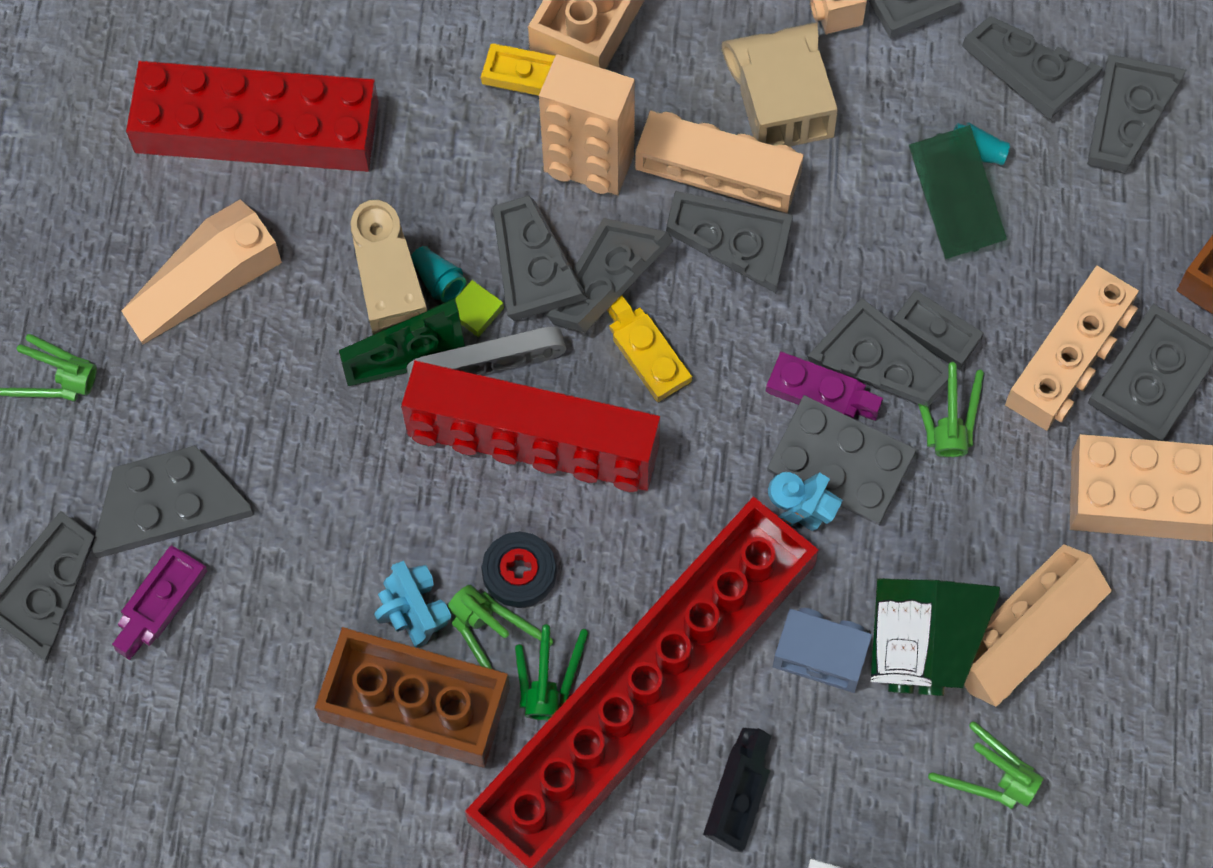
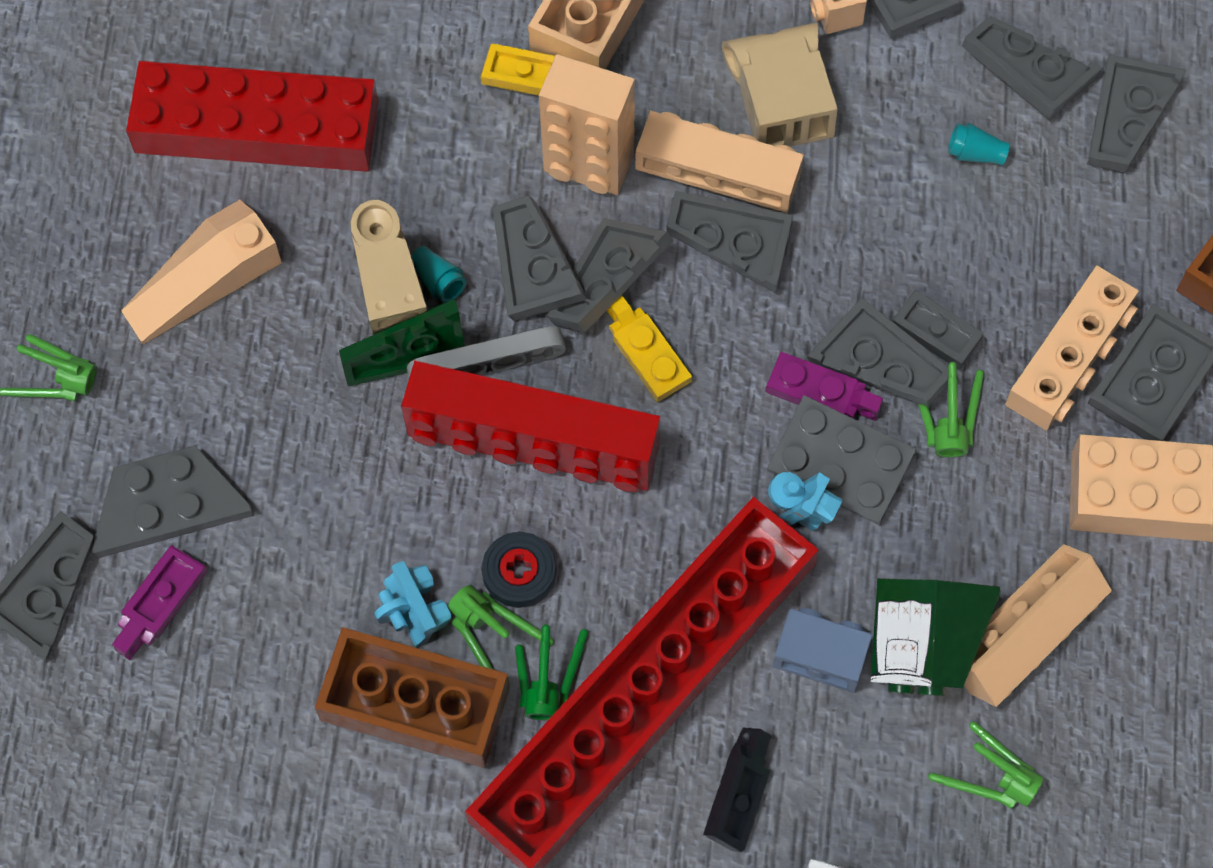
(477, 308): lime tile -> none
(957, 192): clear green piece -> none

